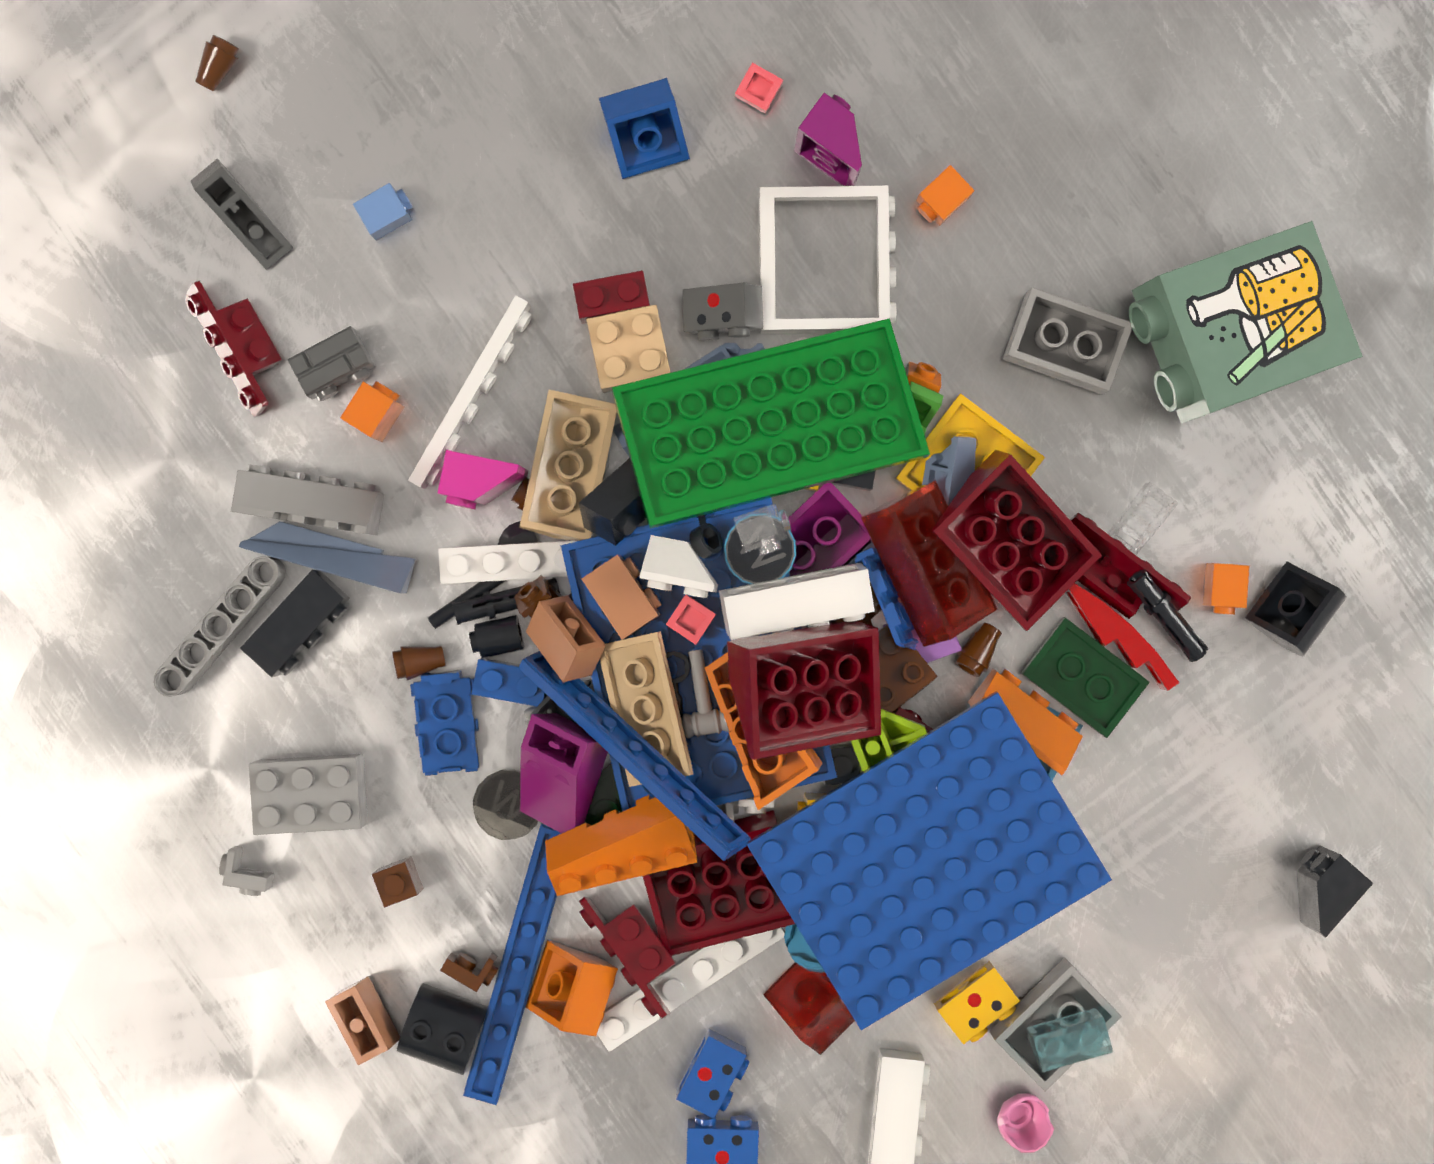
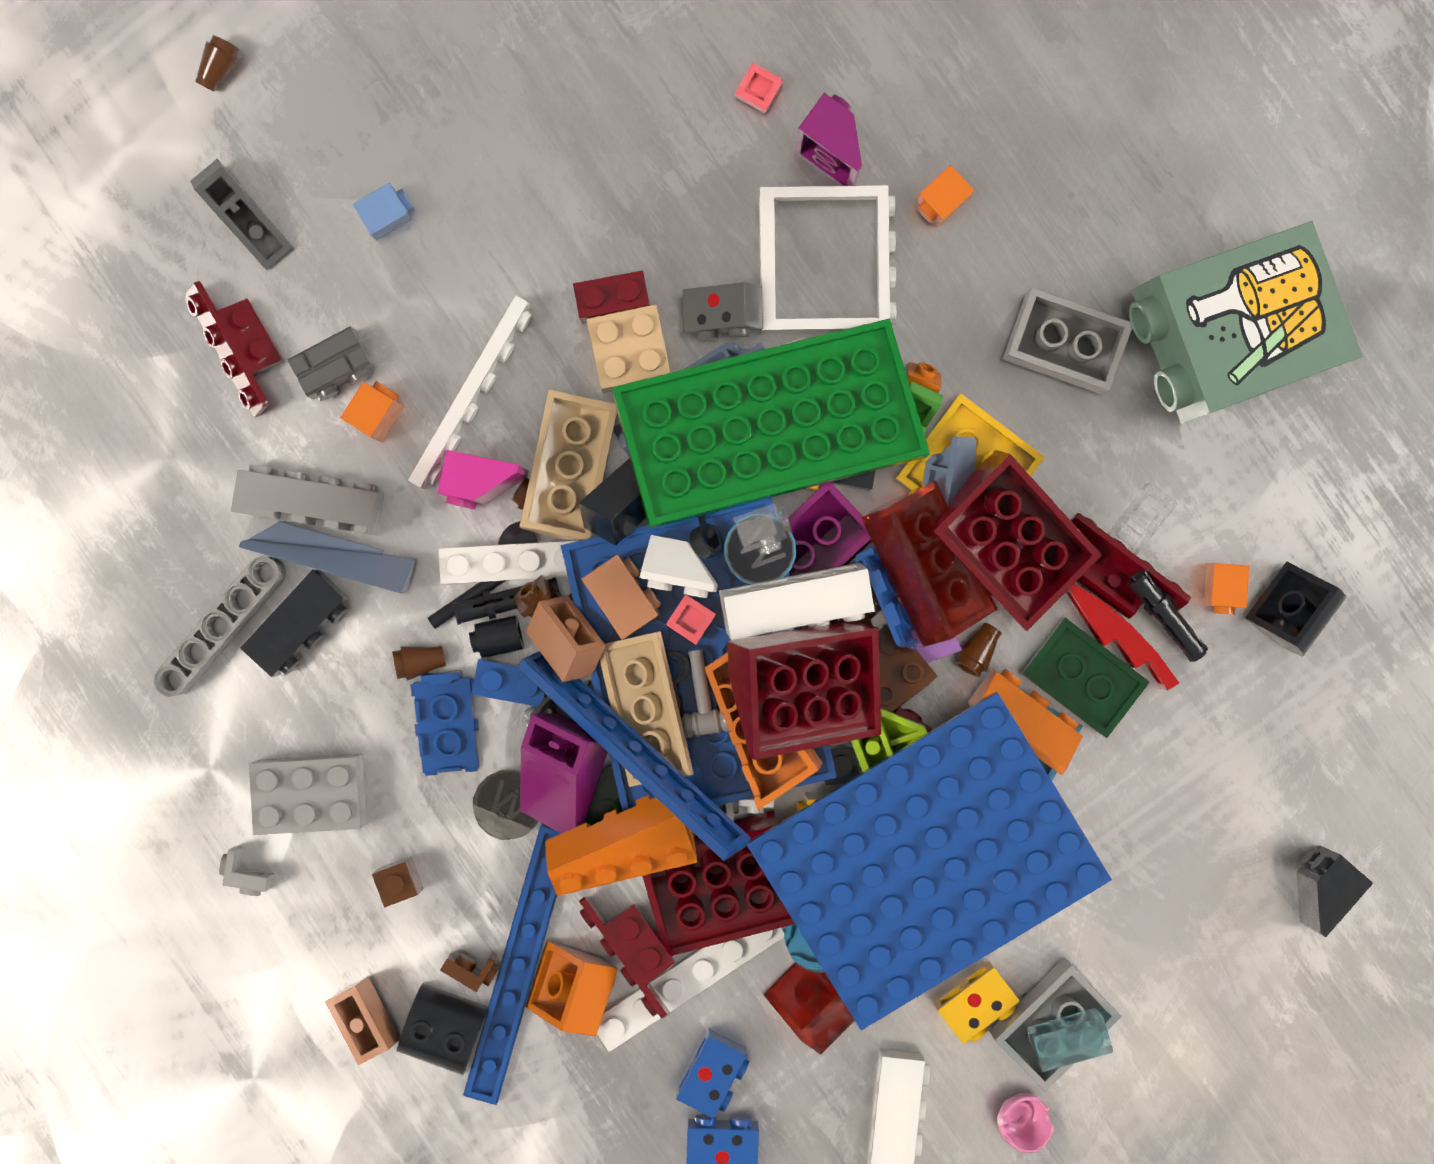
(644, 128): blue slope -> none

